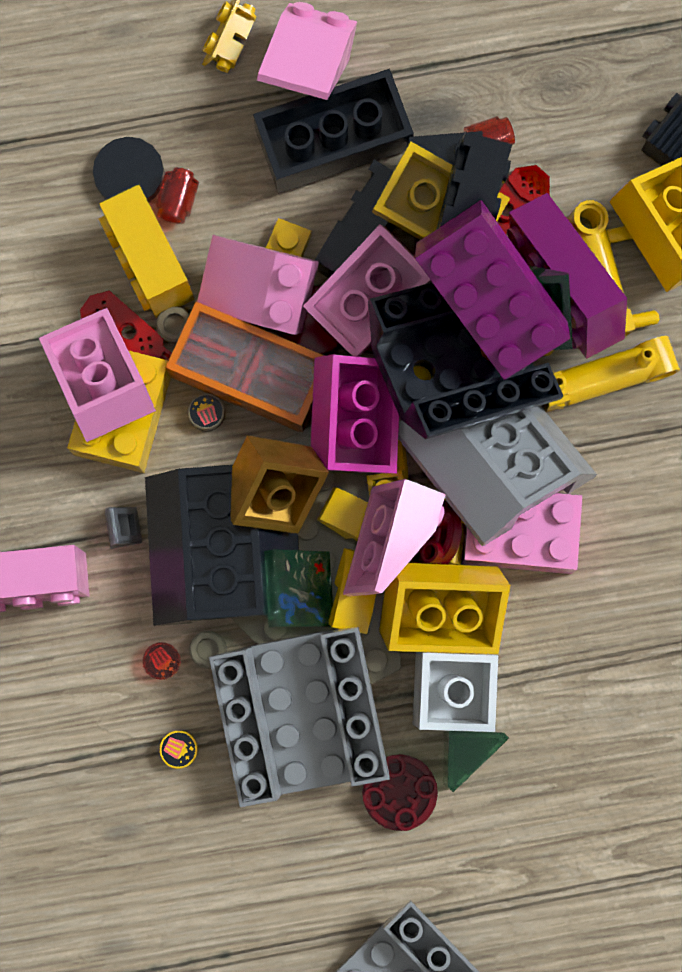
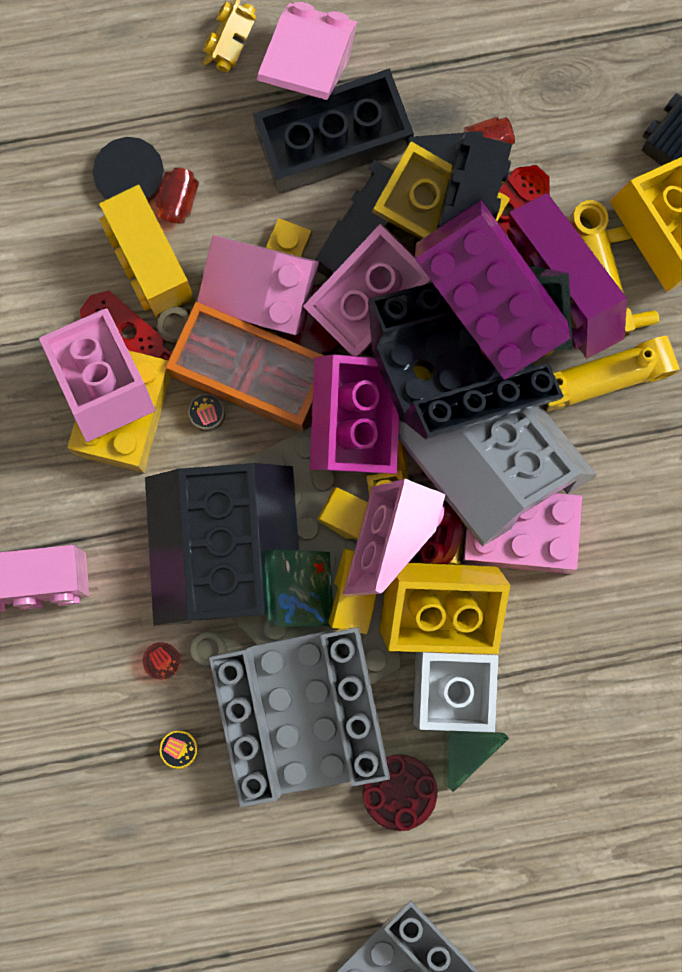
(123, 526): flat silver slope -> none
(274, 484): pearl gold slope -> none

